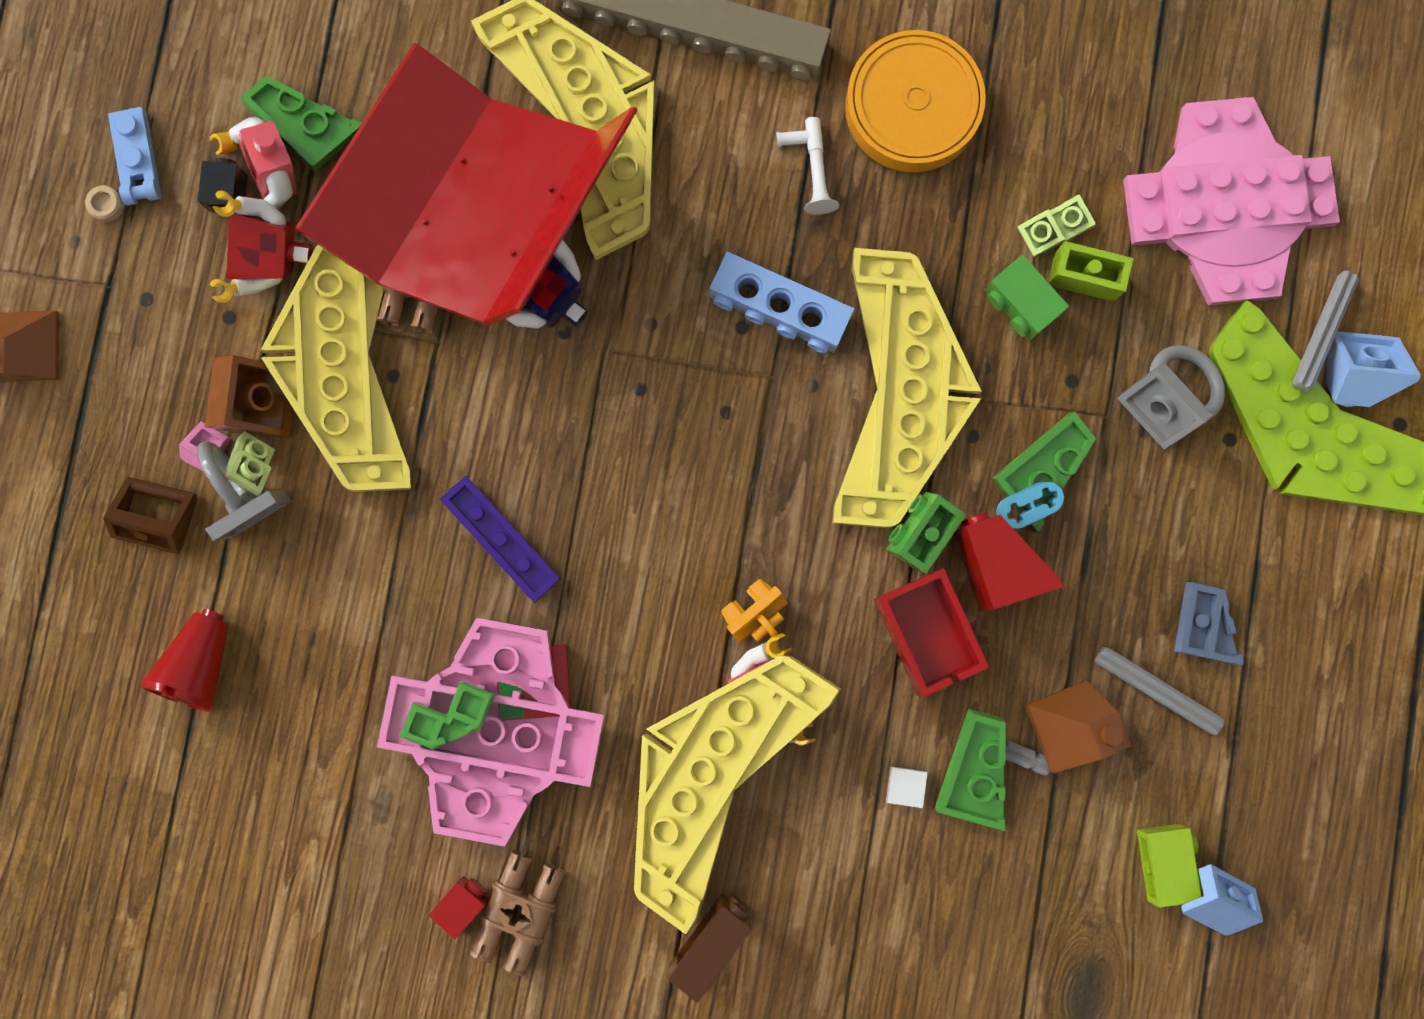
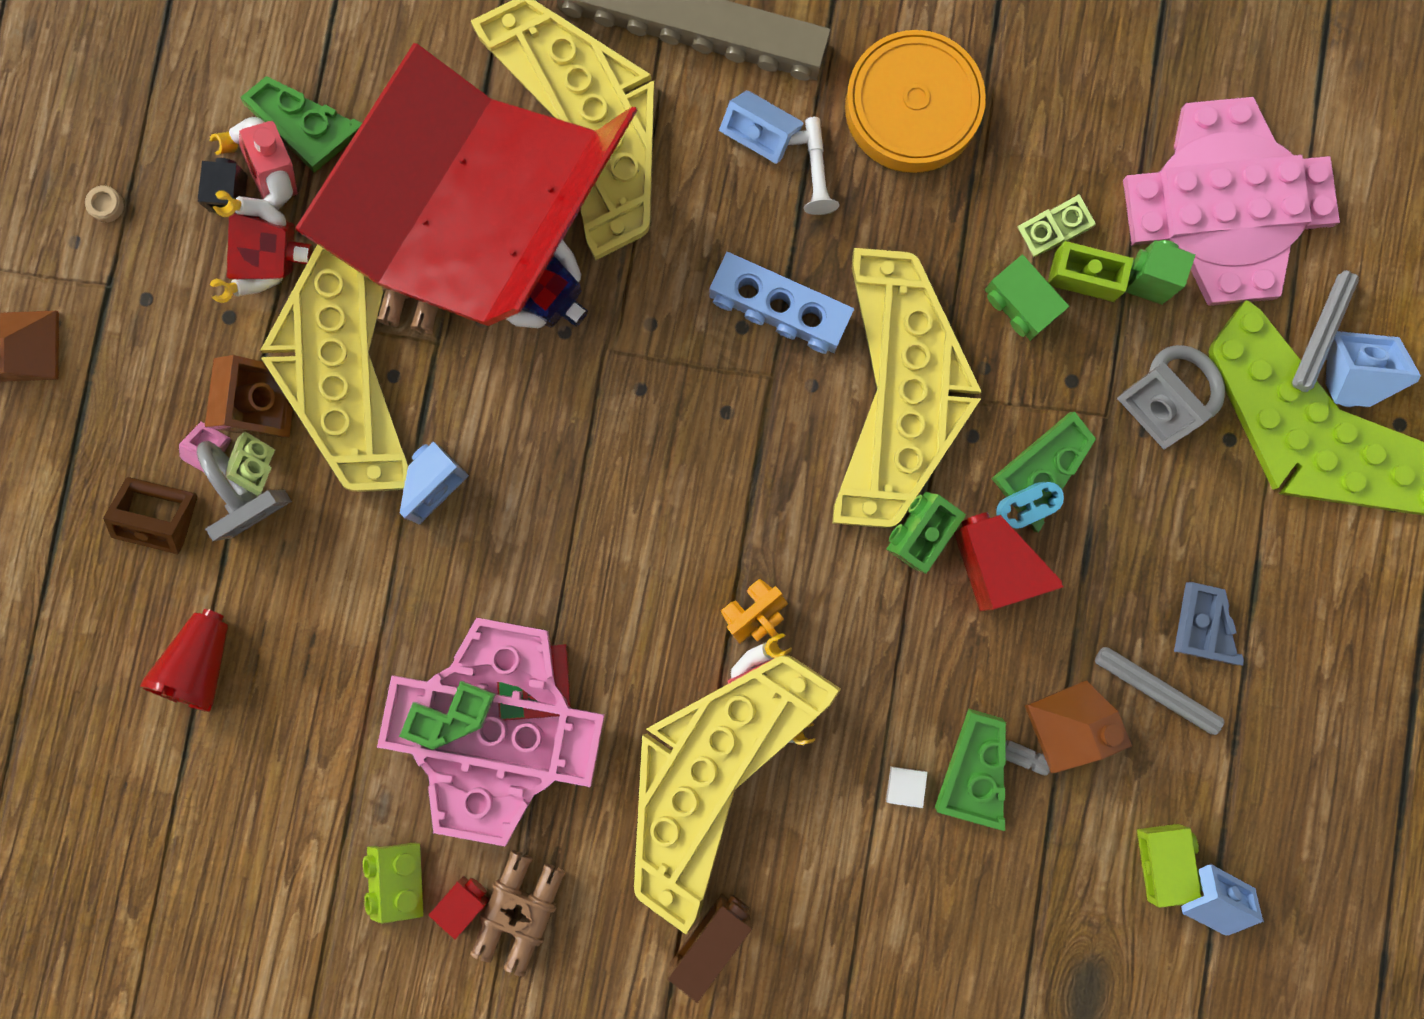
(134, 155): light blue plate -> none
(393, 882): none -> lime bracket
(429, 482): none -> light blue slope
(500, 539): dark purple plate -> none
(759, 125): none -> light blue panel
(931, 633): red piece -> none
(1159, 271): none -> bright green brick

